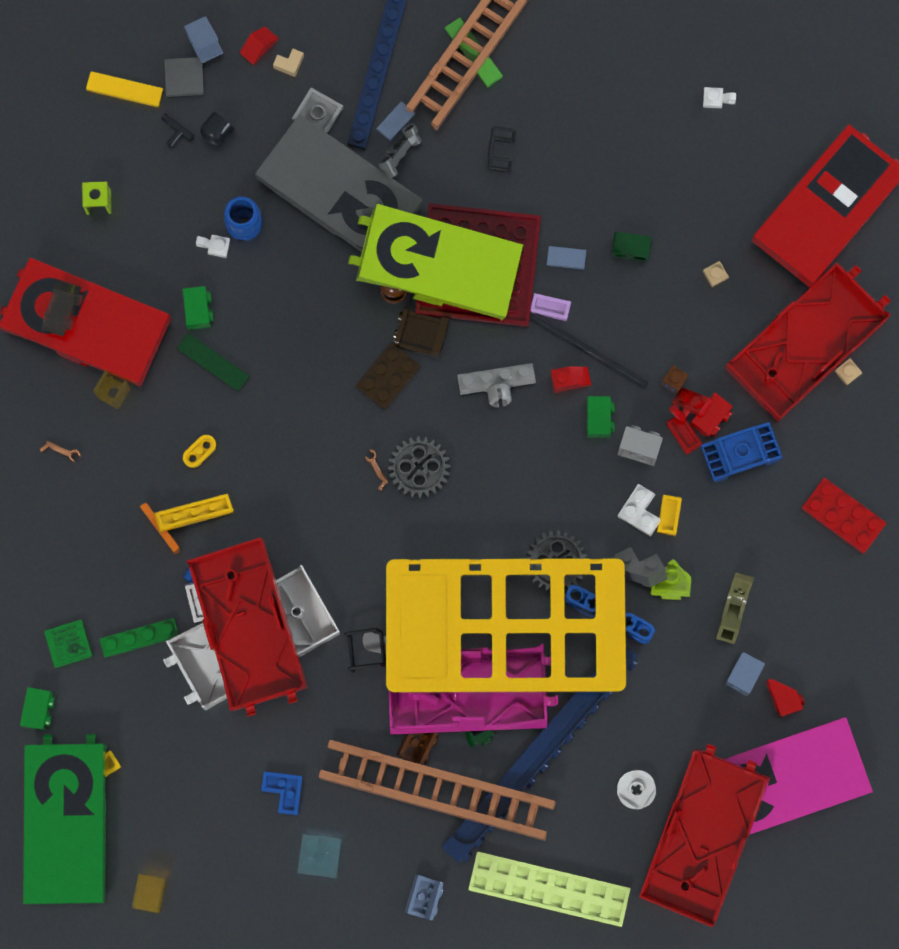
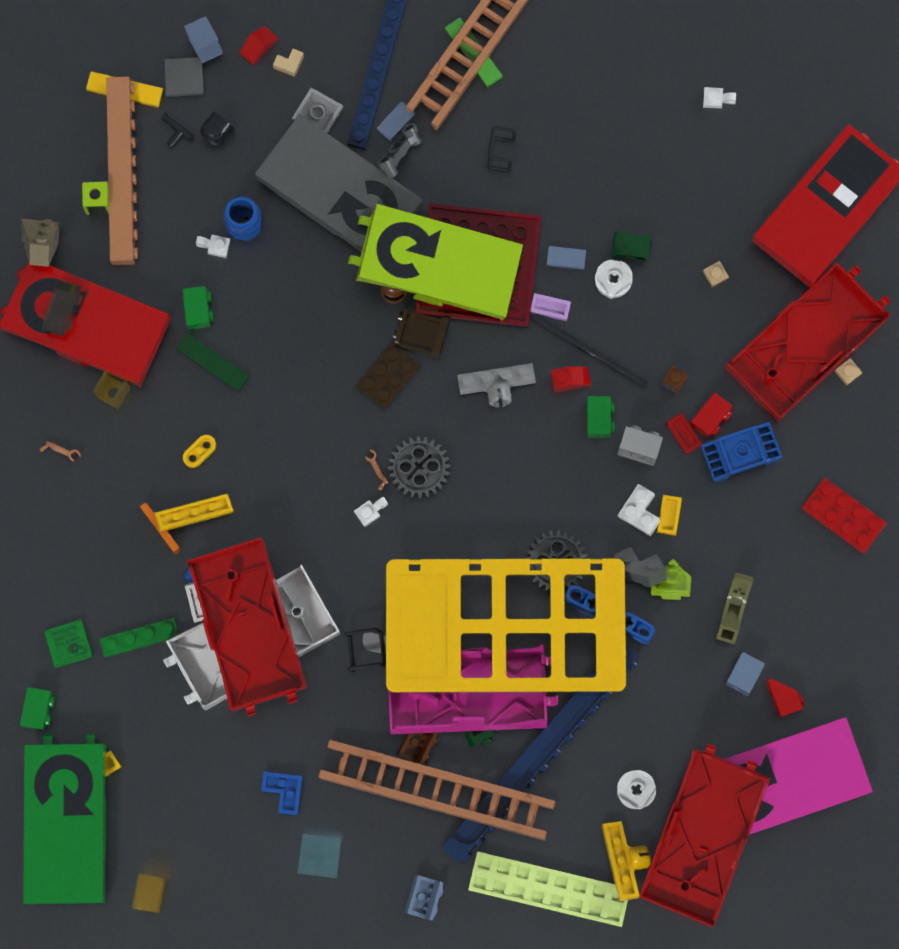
(40, 240): none -> dark tan wedge
(121, 171): none -> nougat brick
(368, 512): none -> white plate
(614, 268): none -> white plate
(624, 860): none -> yellow plate
(689, 402): red plate -> none

